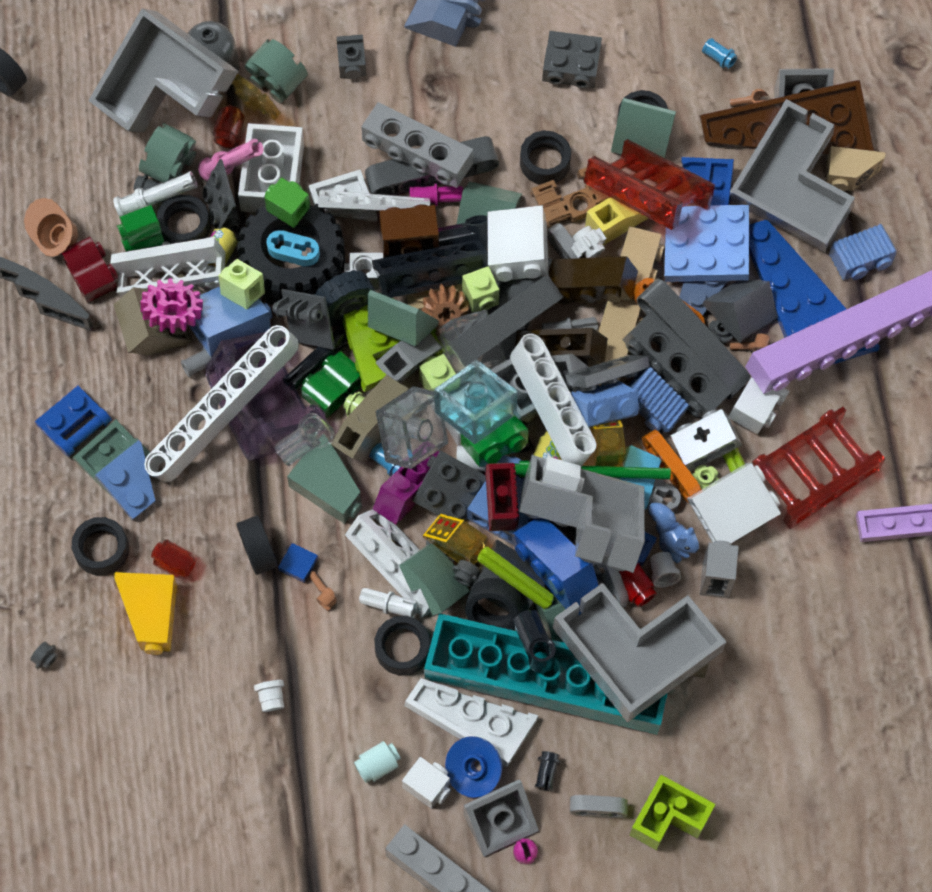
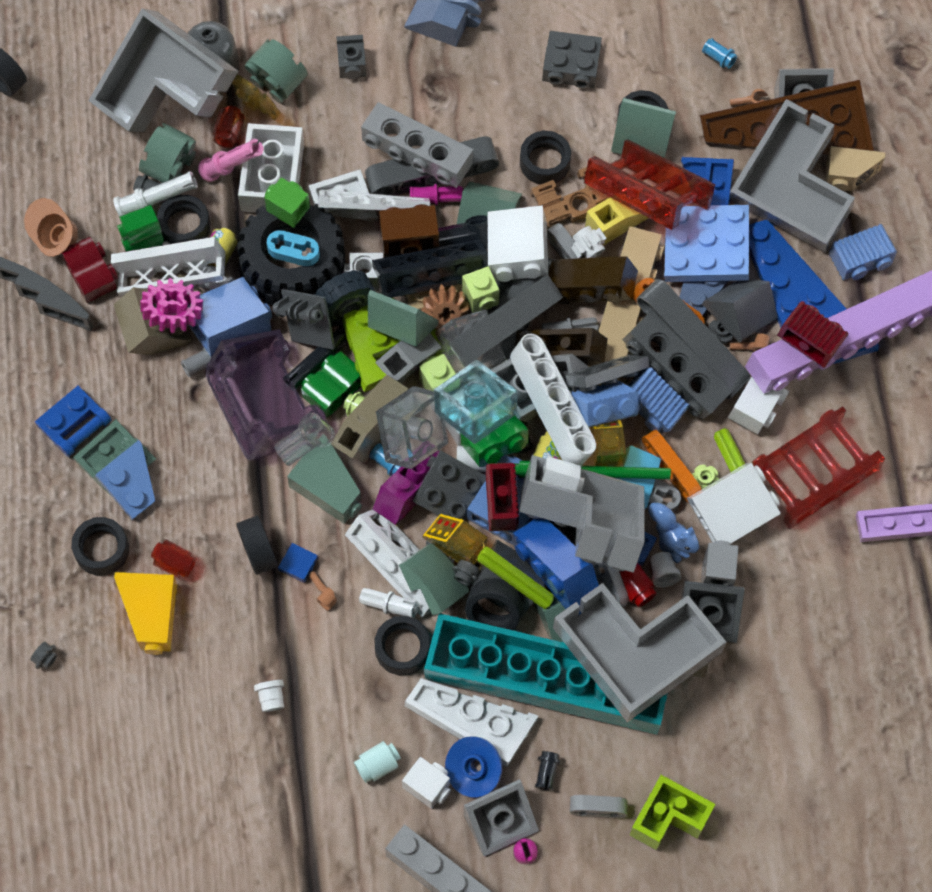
(208, 410): white beam -> none
(220, 199): dark grey hinge -> none
(241, 284): yellowish green brick -> none
(535, 640): black piece -> none
(719, 604): none -> dark grey slope
(721, 439): brick -> none
(813, 334): none -> dark red brick

